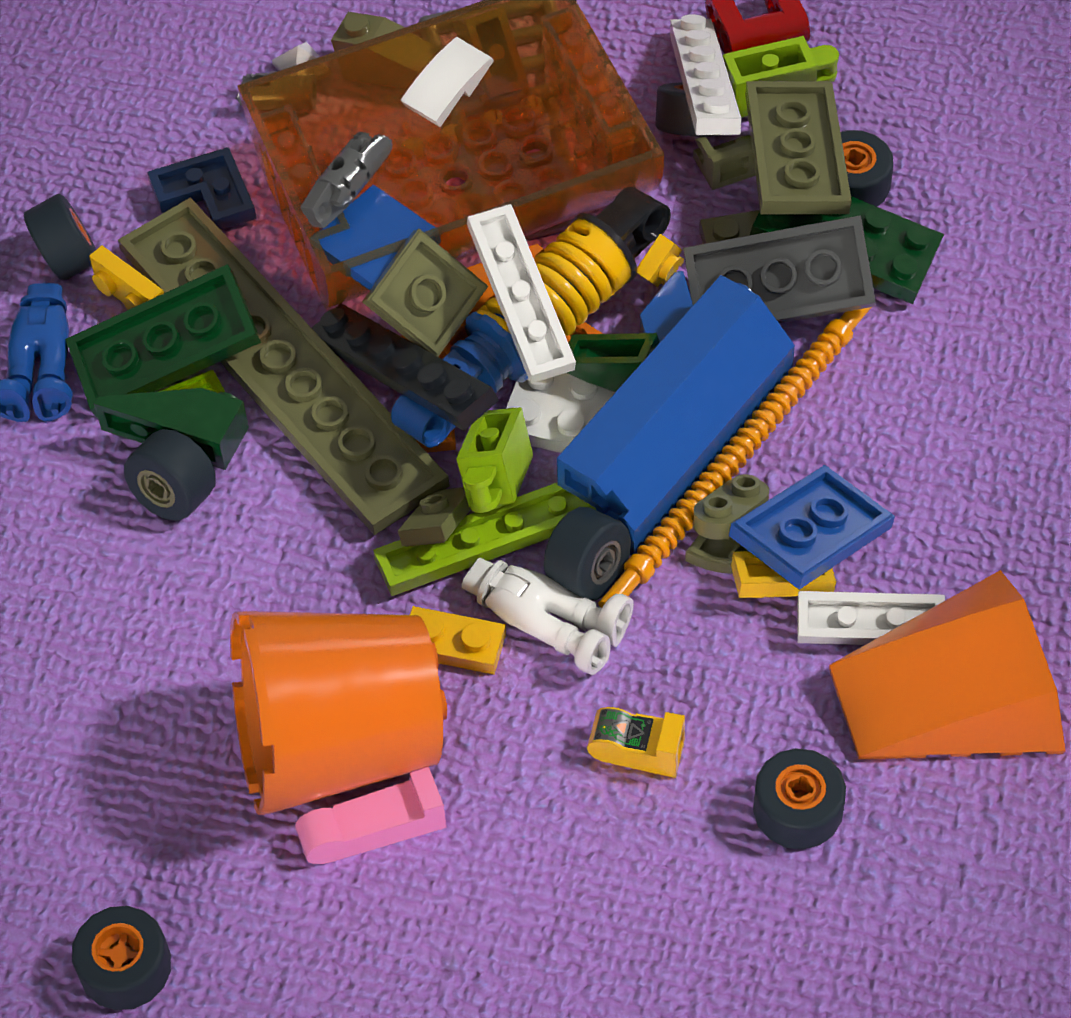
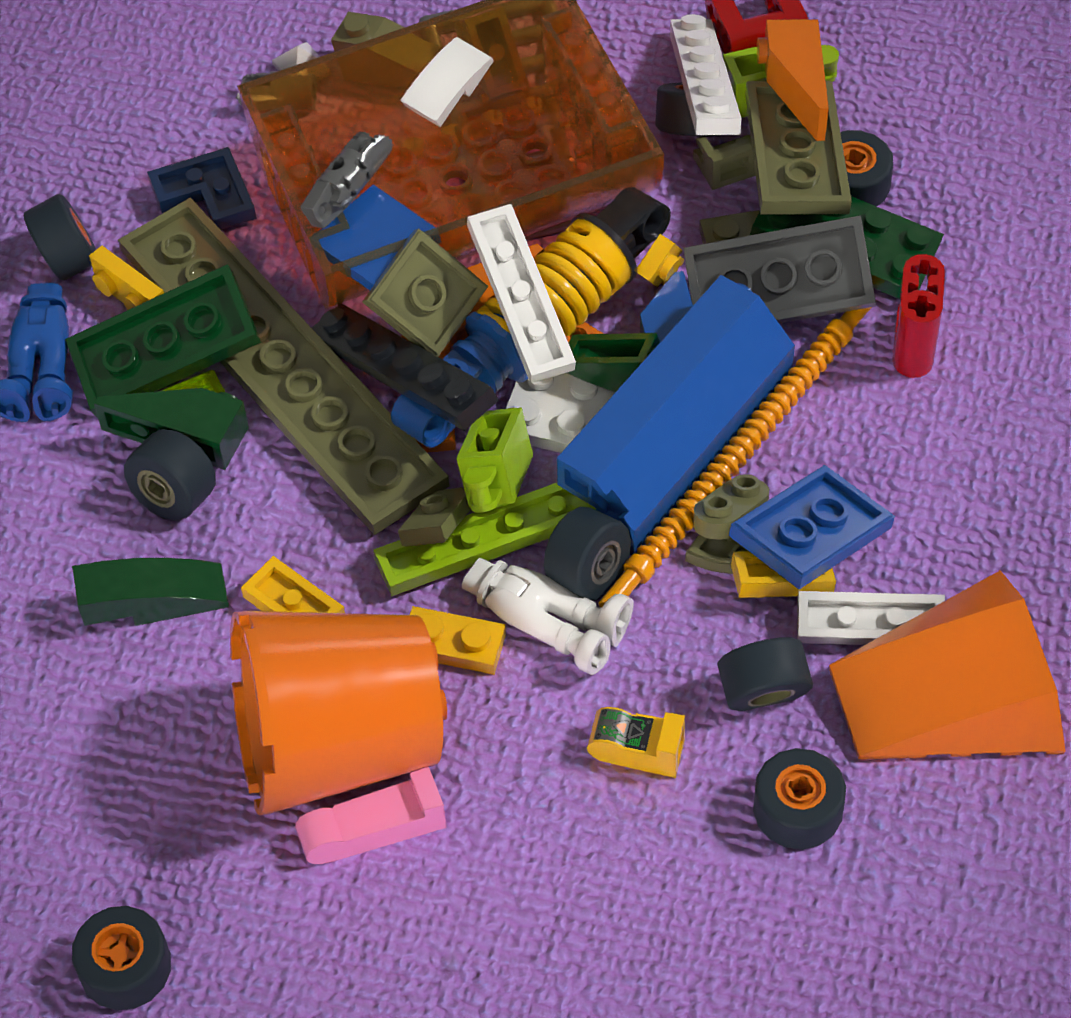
(148, 589): none -> dark green slope
(283, 590): none -> yellow plate
(765, 673): none -> black wheel
(797, 70): none -> orange slope
(918, 316): none -> red connector

